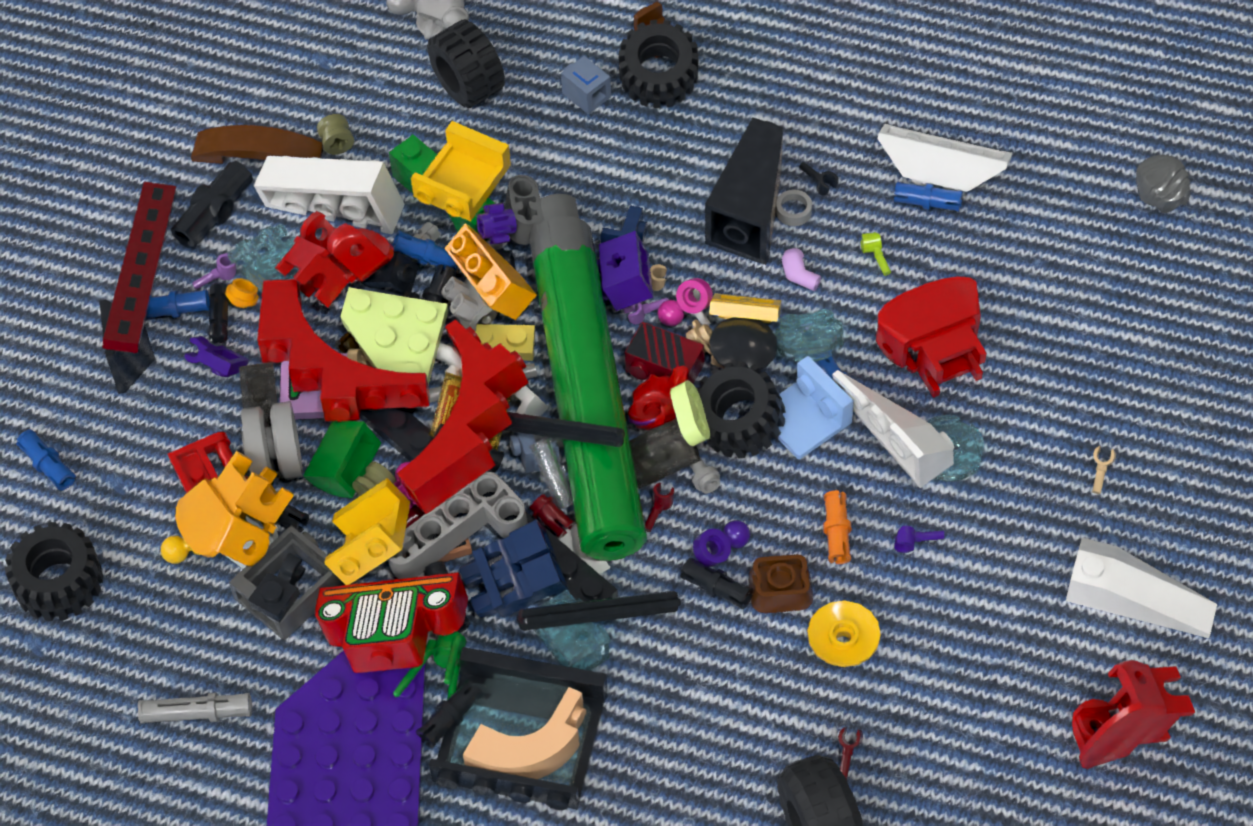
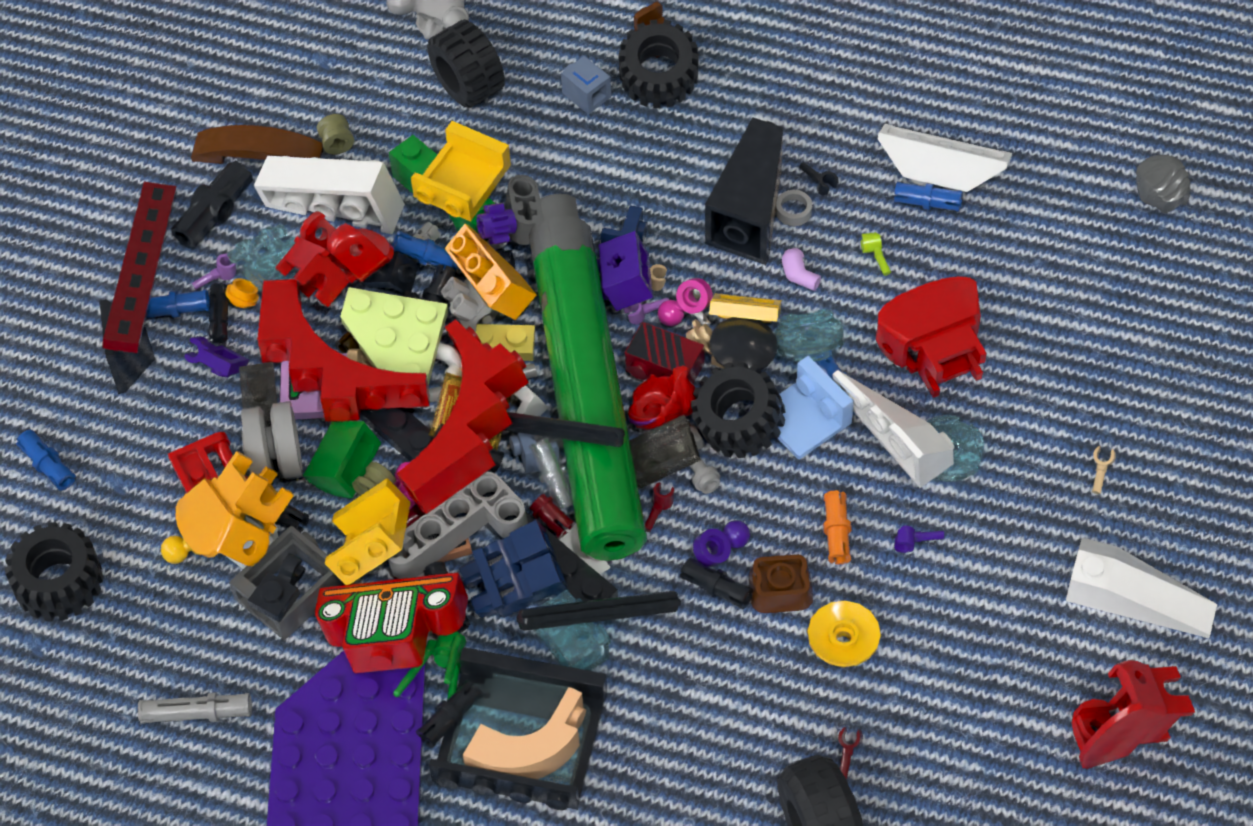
(690, 413): yellowish green beam -> none

